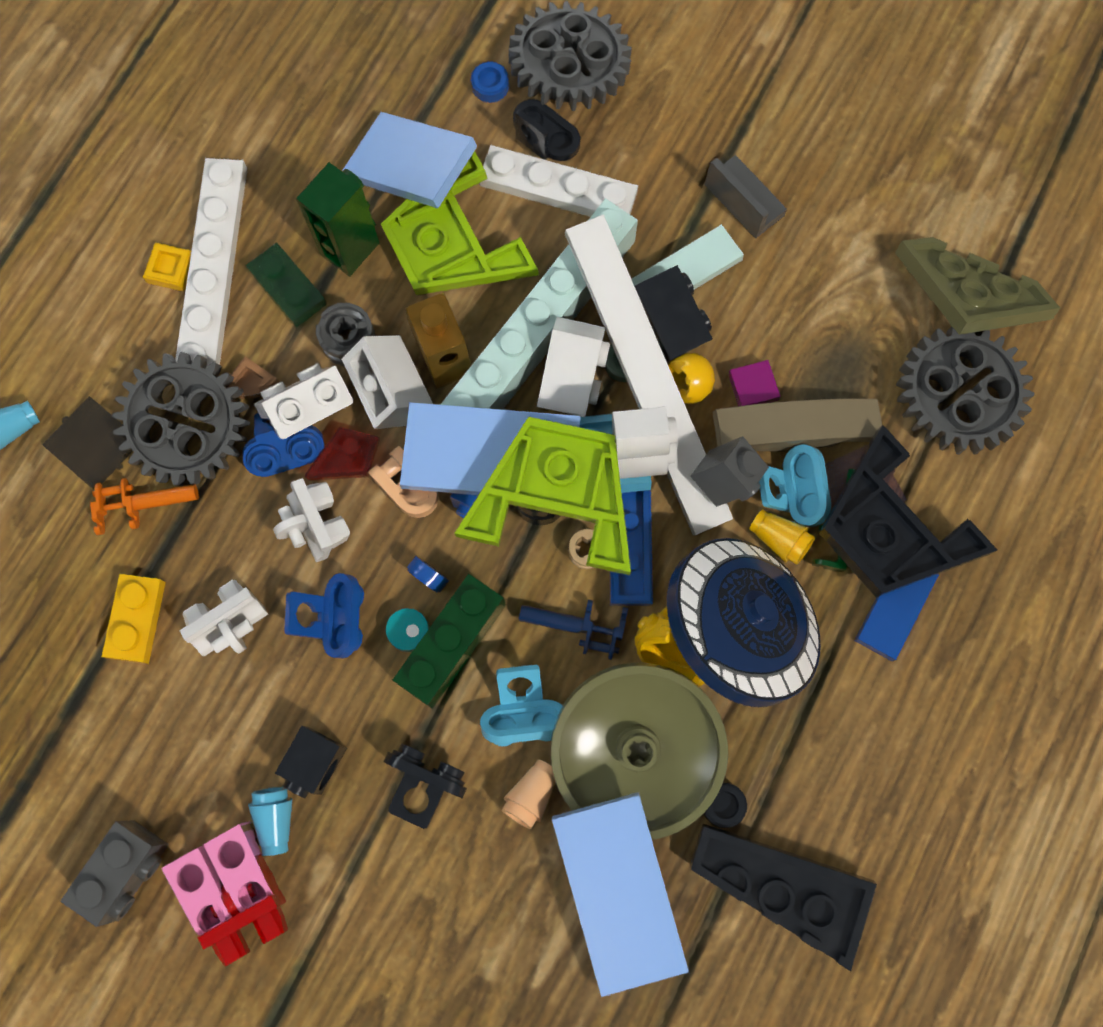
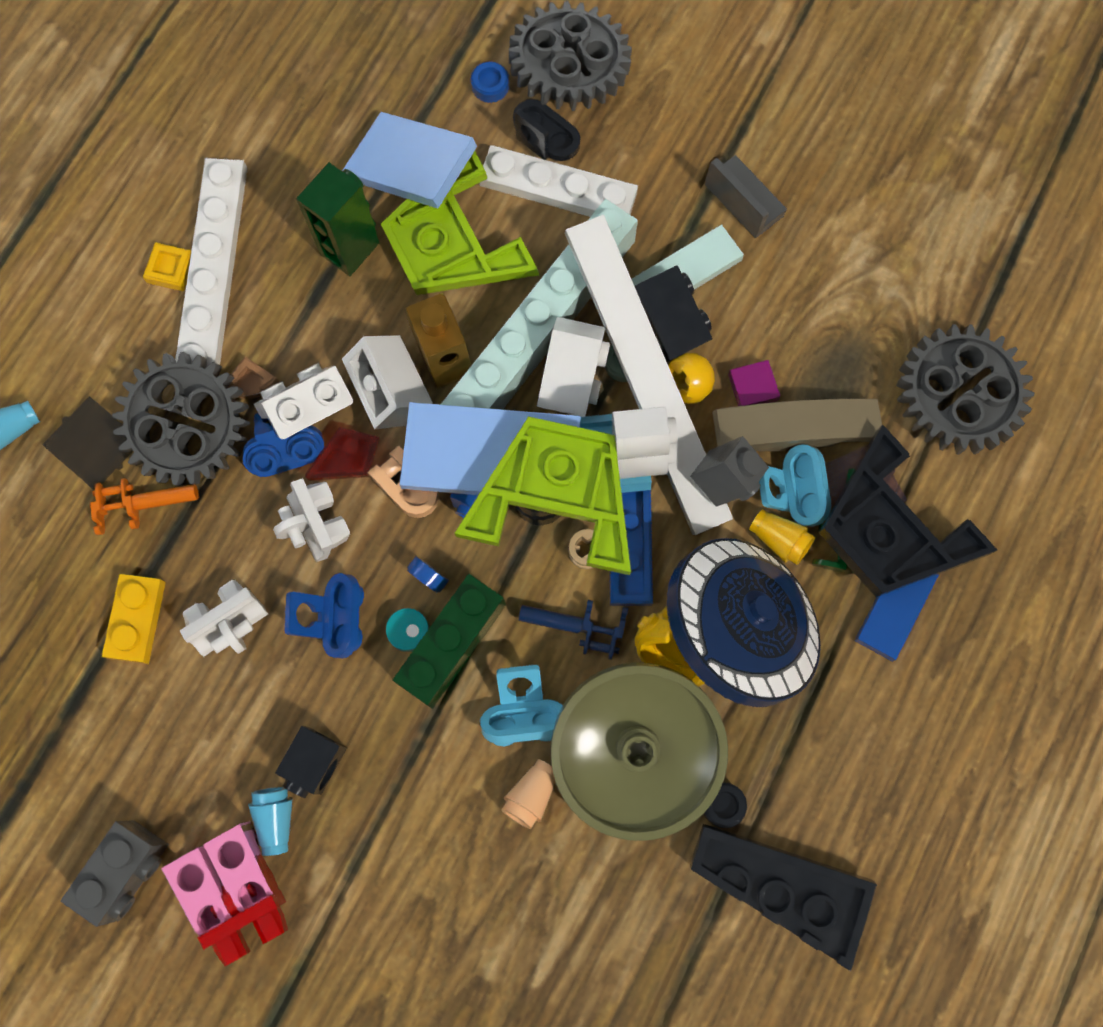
(286, 284): clear green plate -> none
(336, 320): dark grey wheel -> none
(442, 779): black bracket -> none
(619, 894): light blue tile -> none
(972, 290): olive plate -> none

